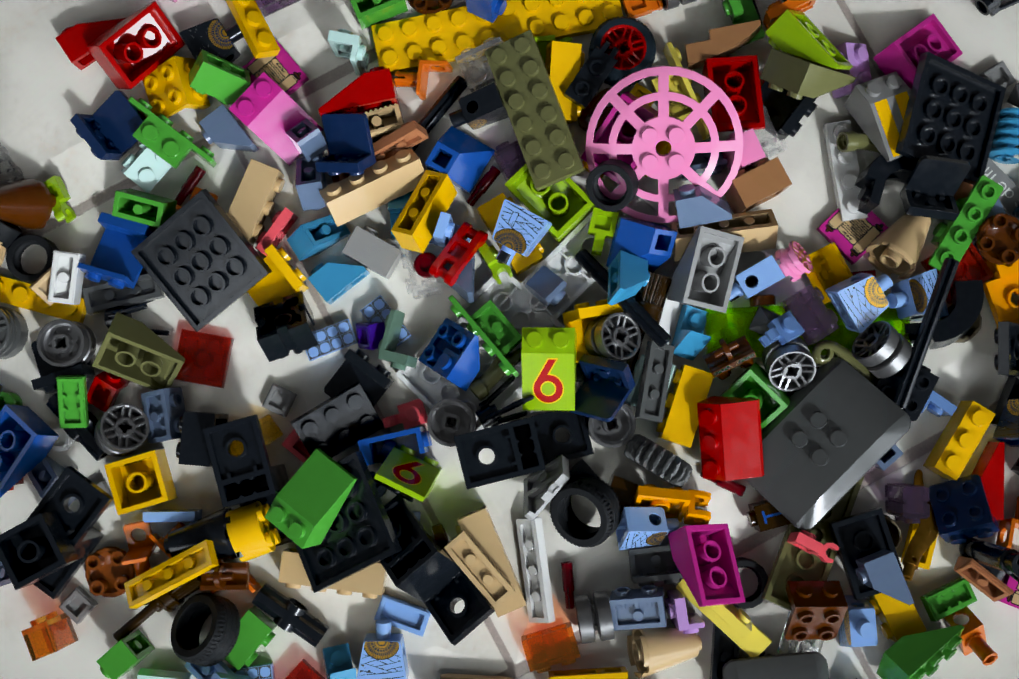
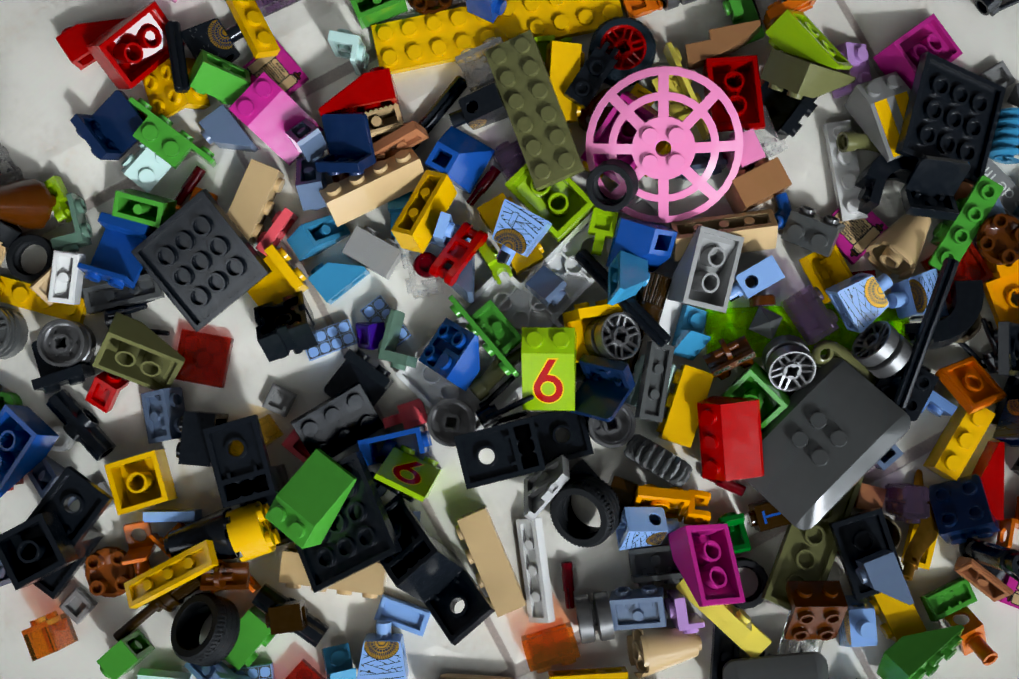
(72, 401): bright green plate -> none
(83, 230): none -> sand green bracket
(110, 436): flat silver wheel -> none
(177, 57): none -> black axle
(286, 617): none -> dark brown brick
(420, 78): orange bracket -> none
(440, 534): reddish brown tile -> none
(479, 569): tan plate -> none
(699, 206): sand blue slope -> none
(737, 531): none -> green bracket
(783, 211): none -> blue arm
(783, 328): medium blue plate -> none
(794, 261): bright pink wheel -> none
(806, 541): coral plate -> none
(812, 230): none -> dark grey bracket
(870, 497): none -> nougat tile
(970, 384): none -> orange tile
(989, 355): none -> black plant

